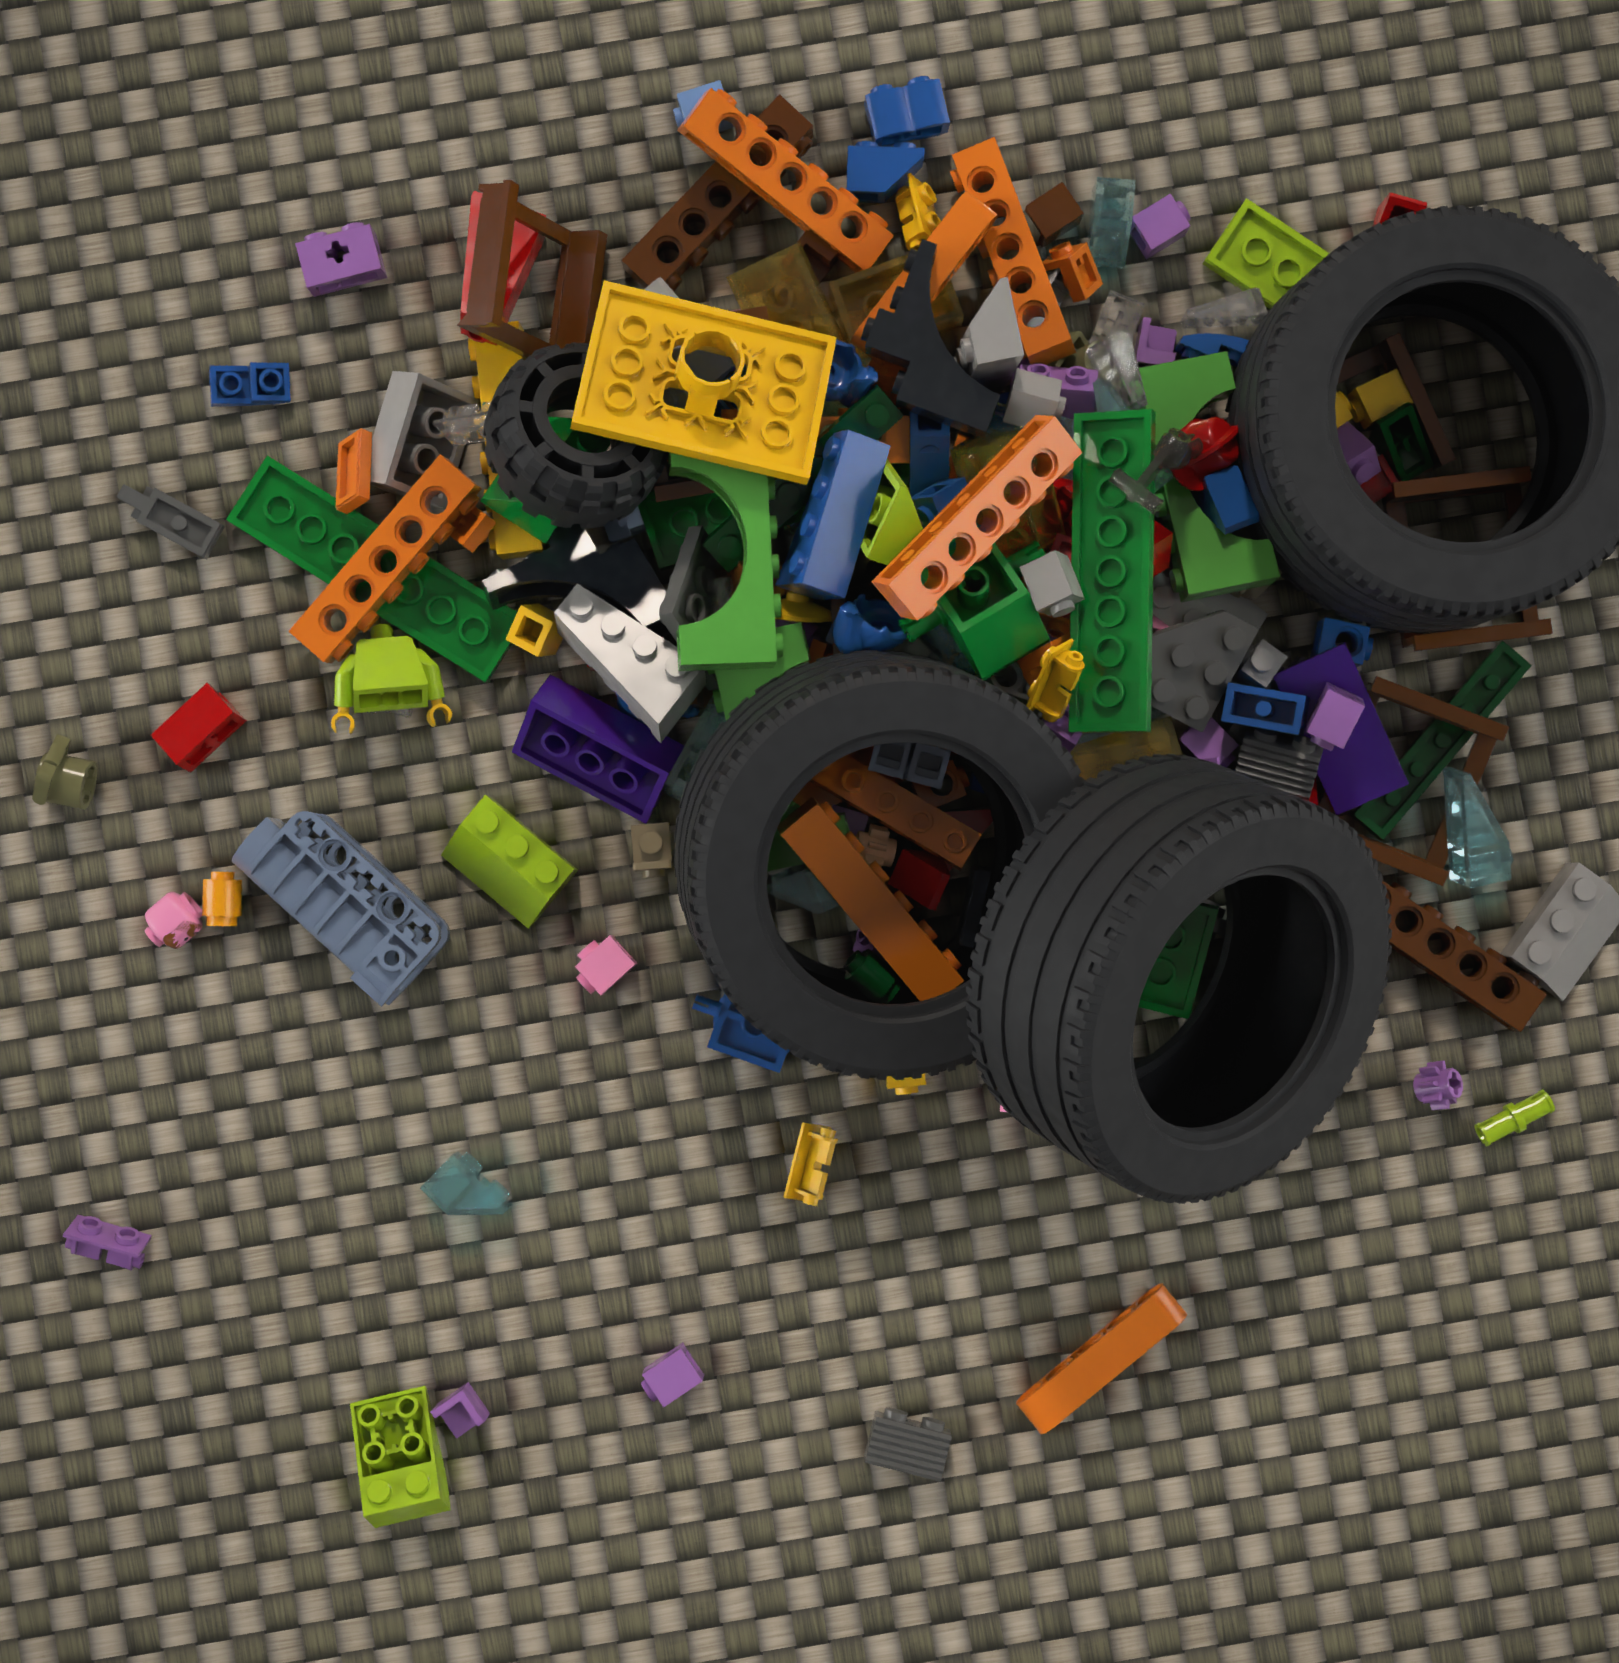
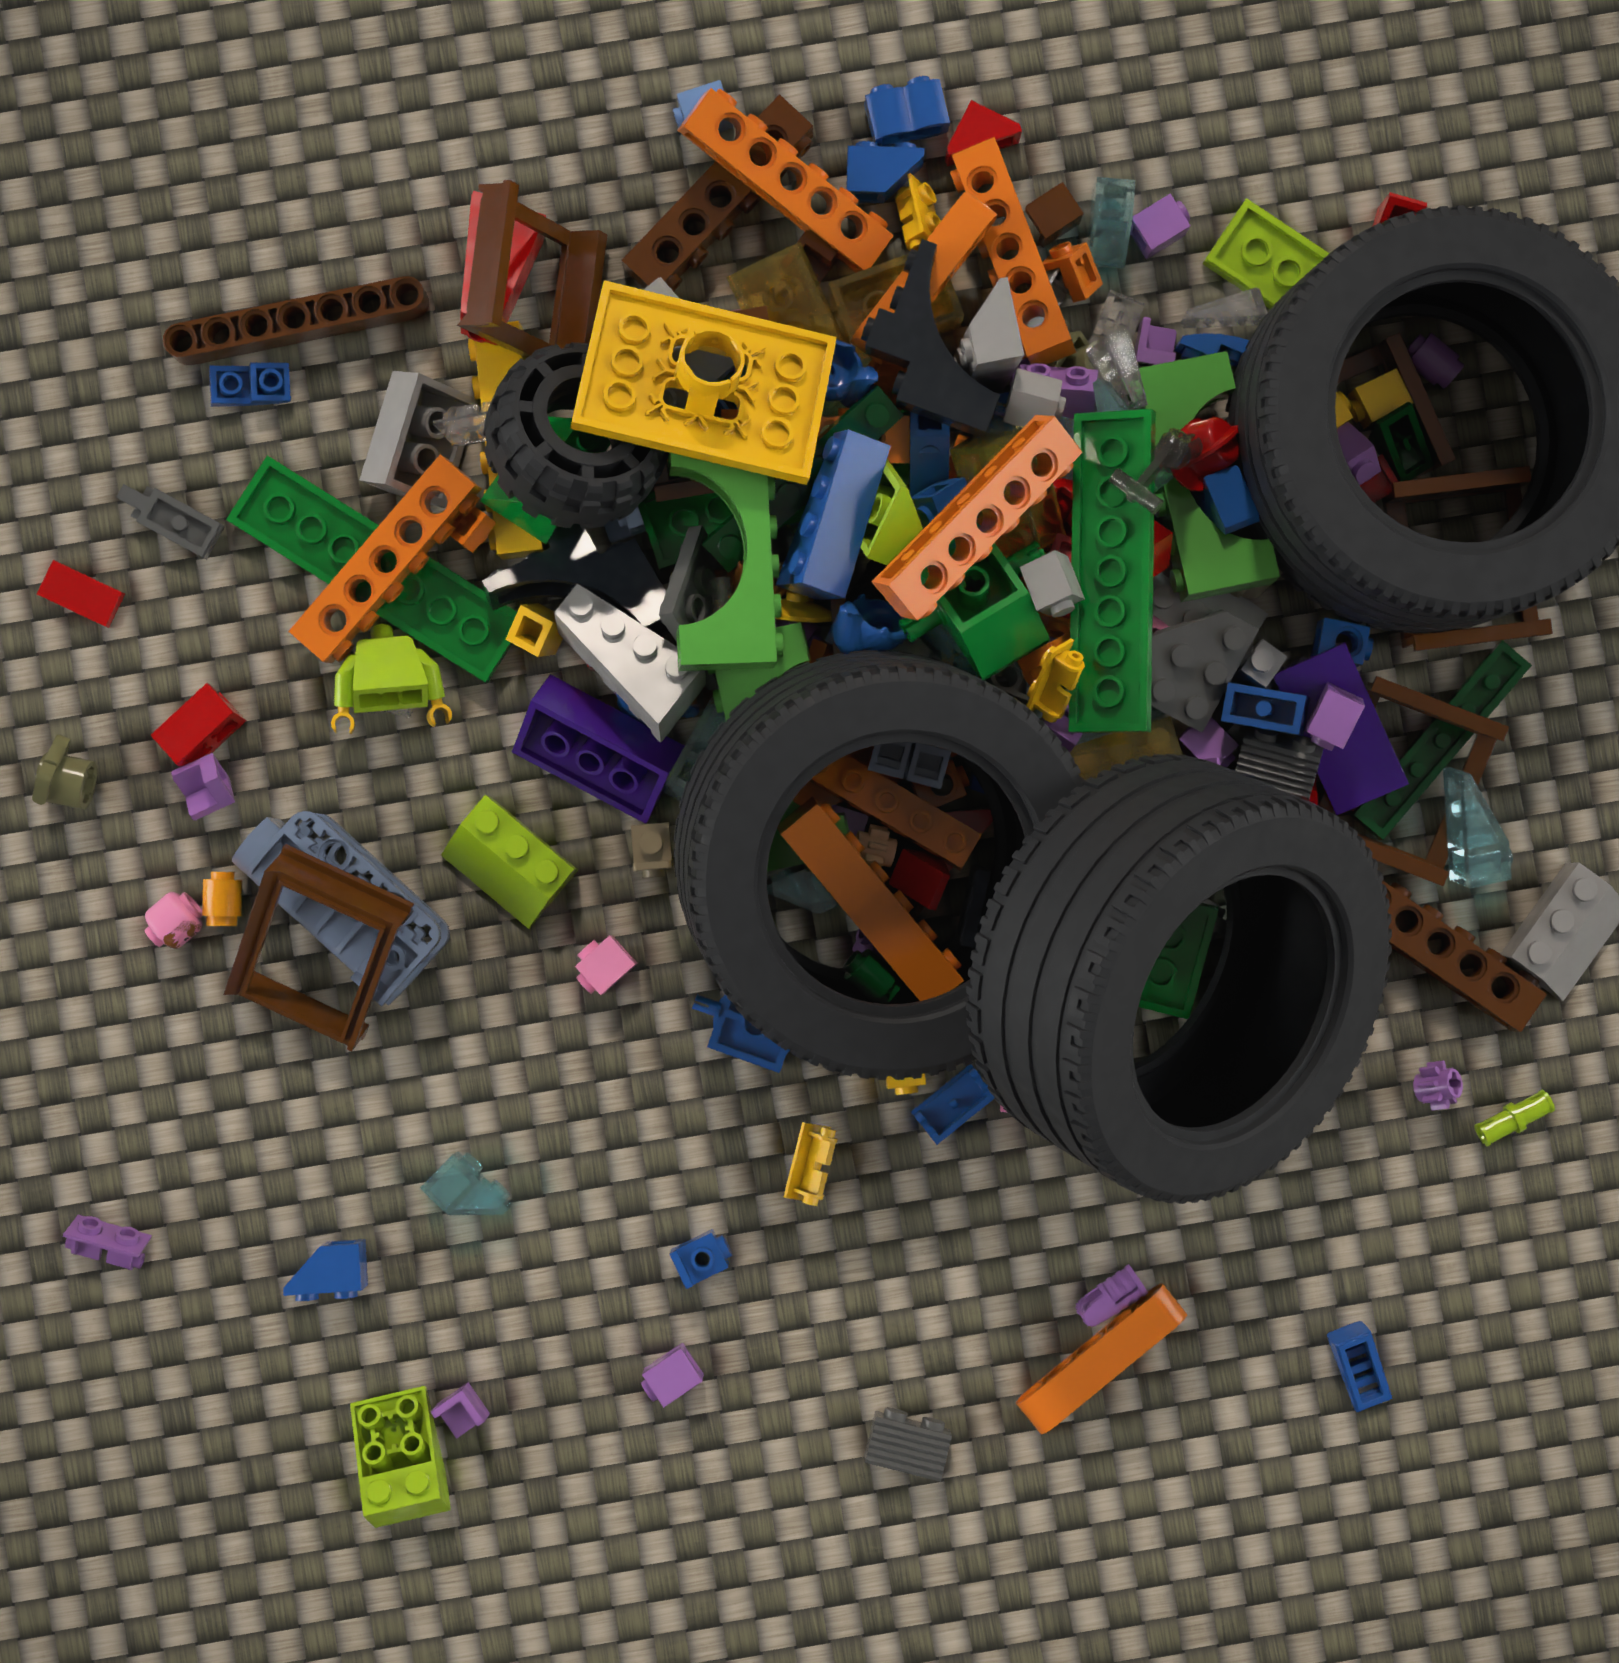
(80, 594): none -> red tile
(204, 786): none -> medium lavender panel
(279, 314): none -> reddish brown beam
(332, 1268): none -> blue slope
(335, 890): none -> reddish brown piece
(354, 471): orange tile -> none
(359, 266): medium lavender brick -> none
(686, 1265): none -> blue brick
(953, 1104): none -> blue hinge
(980, 125): none -> red slope
(1110, 1297): none -> medium lavender hinge
(1351, 1342): none -> blue slope
(1434, 360): none -> medium lavender brick

